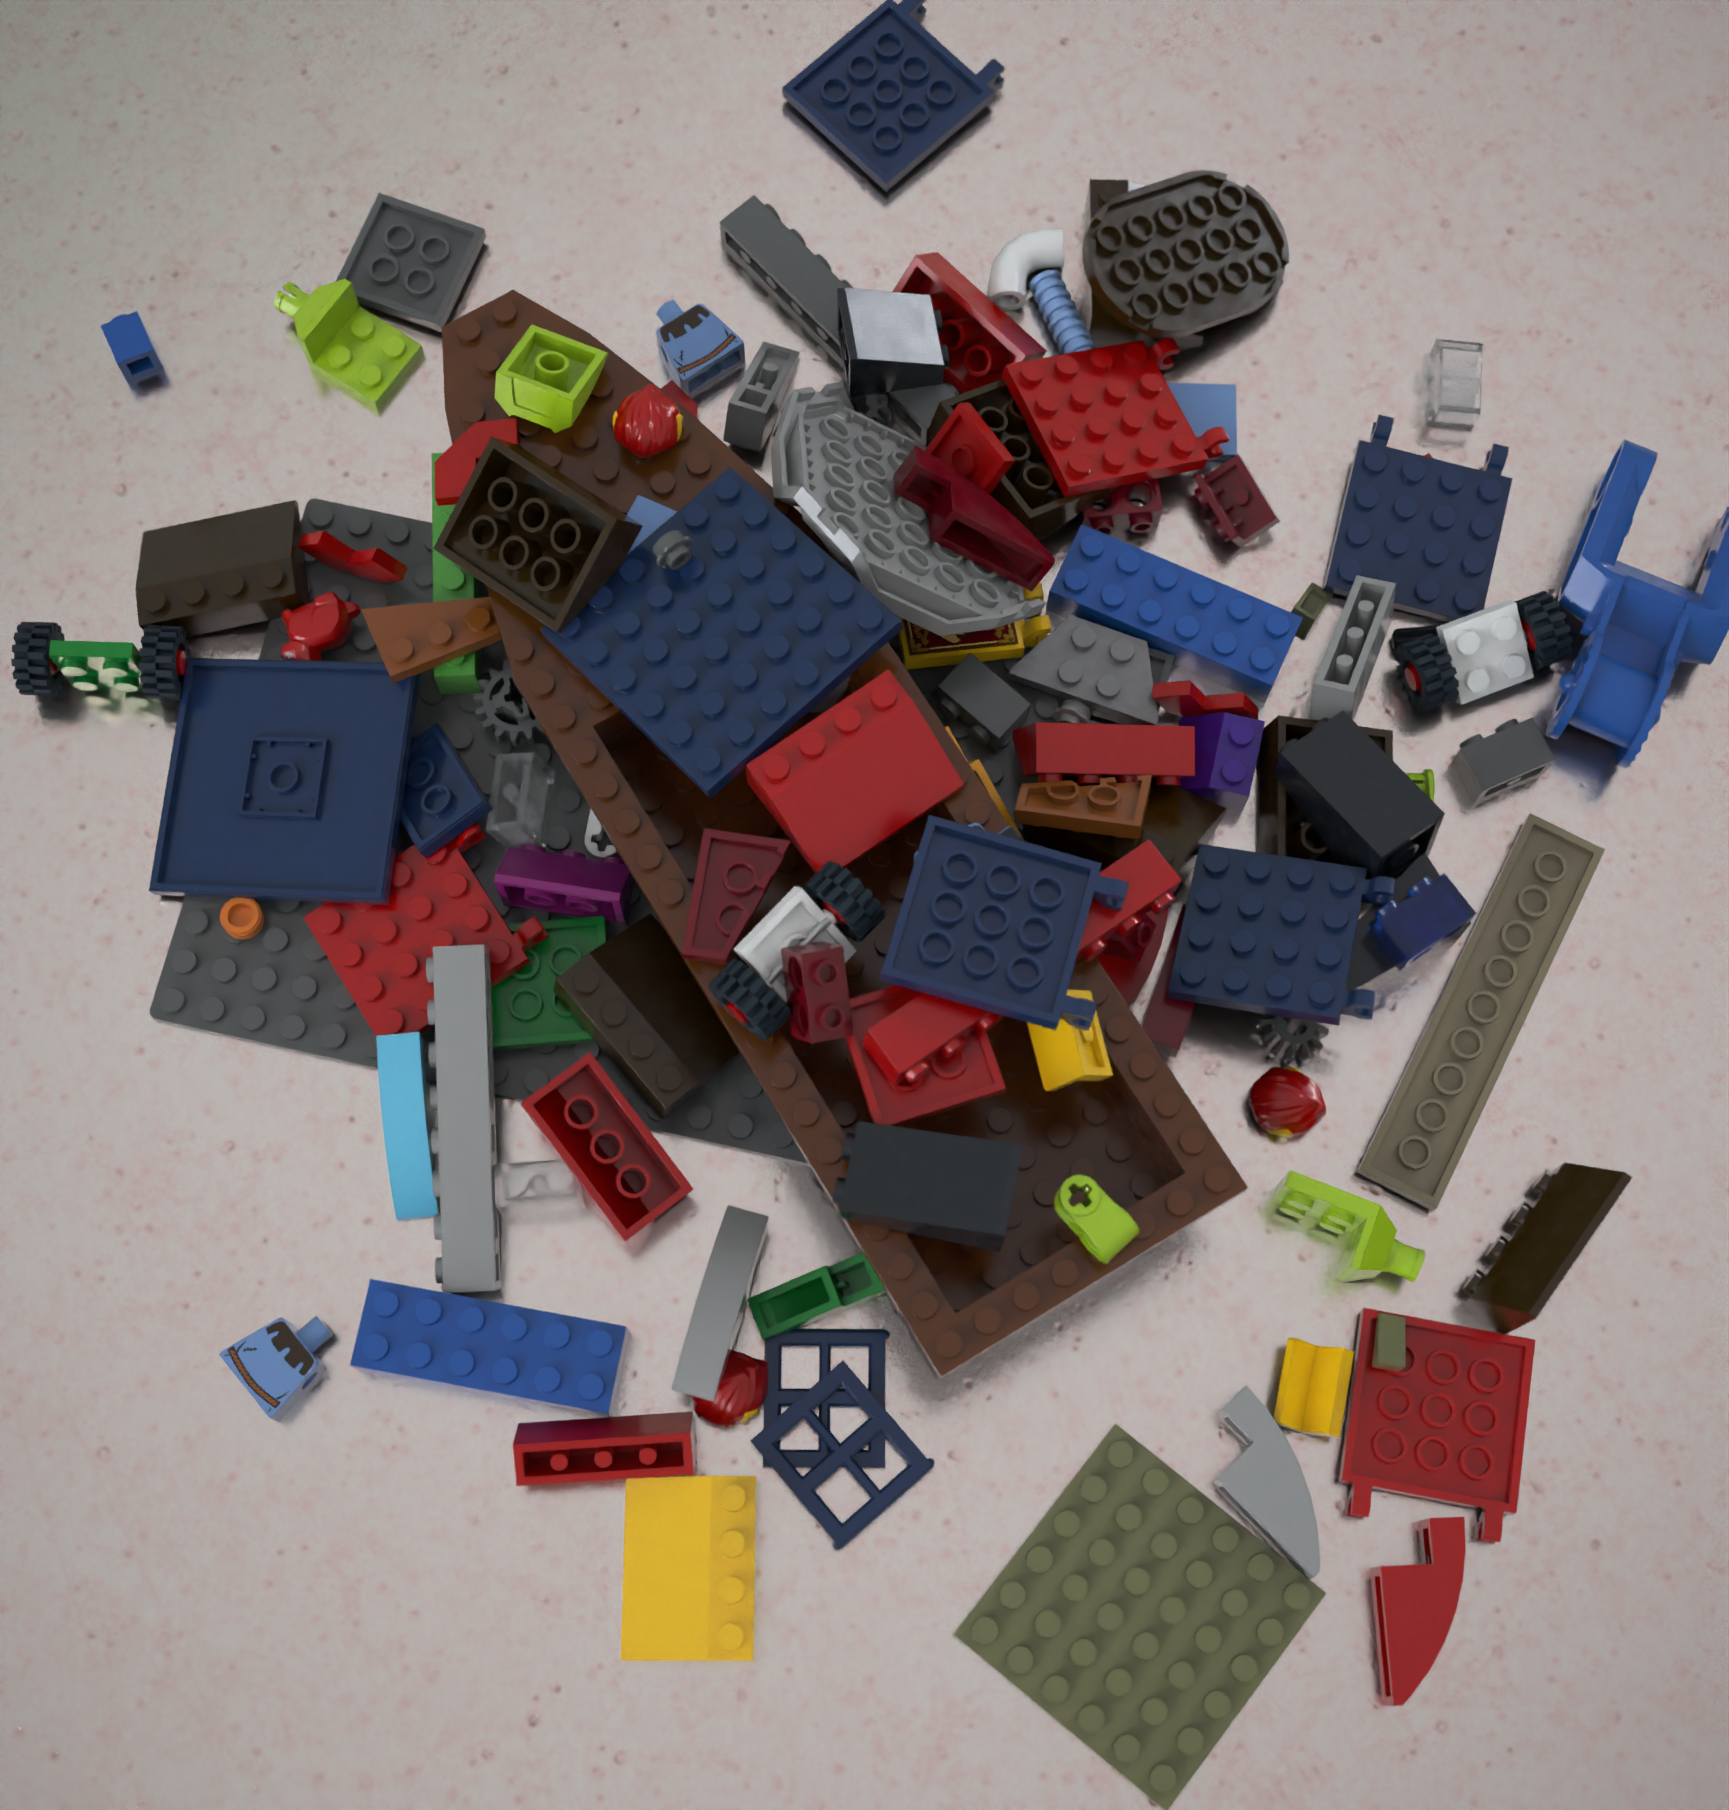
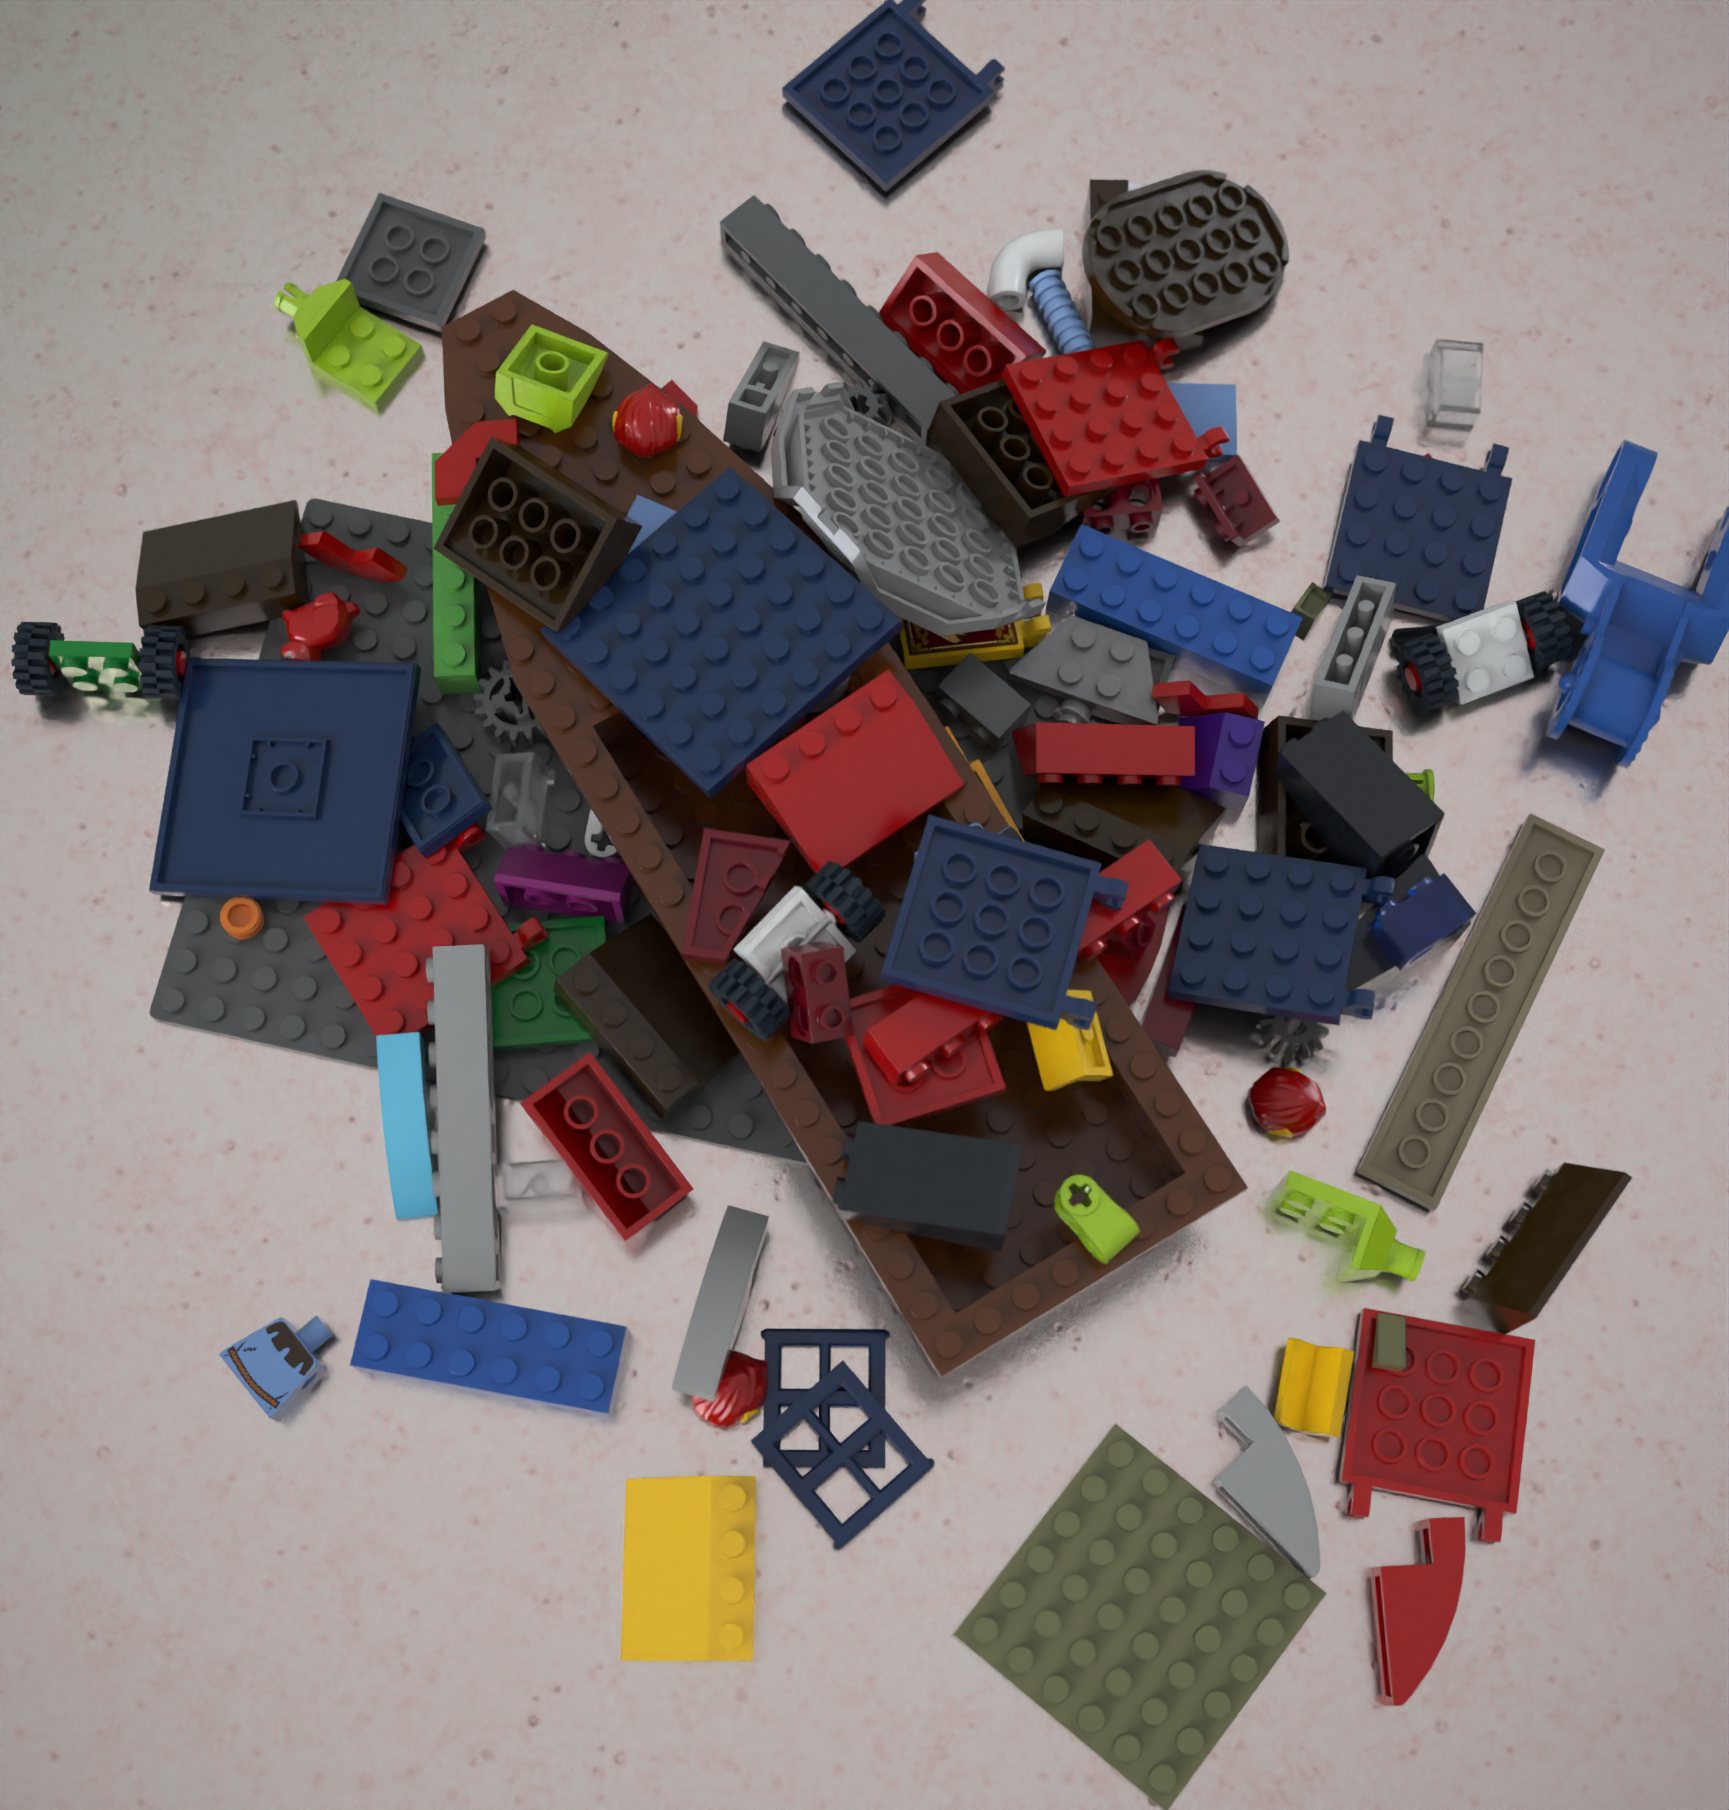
(131, 346): blue brick -> none
(430, 633): dark orange wing -> none
(604, 1448): red brick -> none
(673, 550): dark grey plate -> none
(696, 346): medium blue torso -> none
(815, 1296): green slope -> none
(889, 341): slope -> none
(971, 448): red plate -> none
(971, 520): dark red slope -> none
(1095, 809): dark orange wing -> none
(1502, 759): dark grey brick -> none

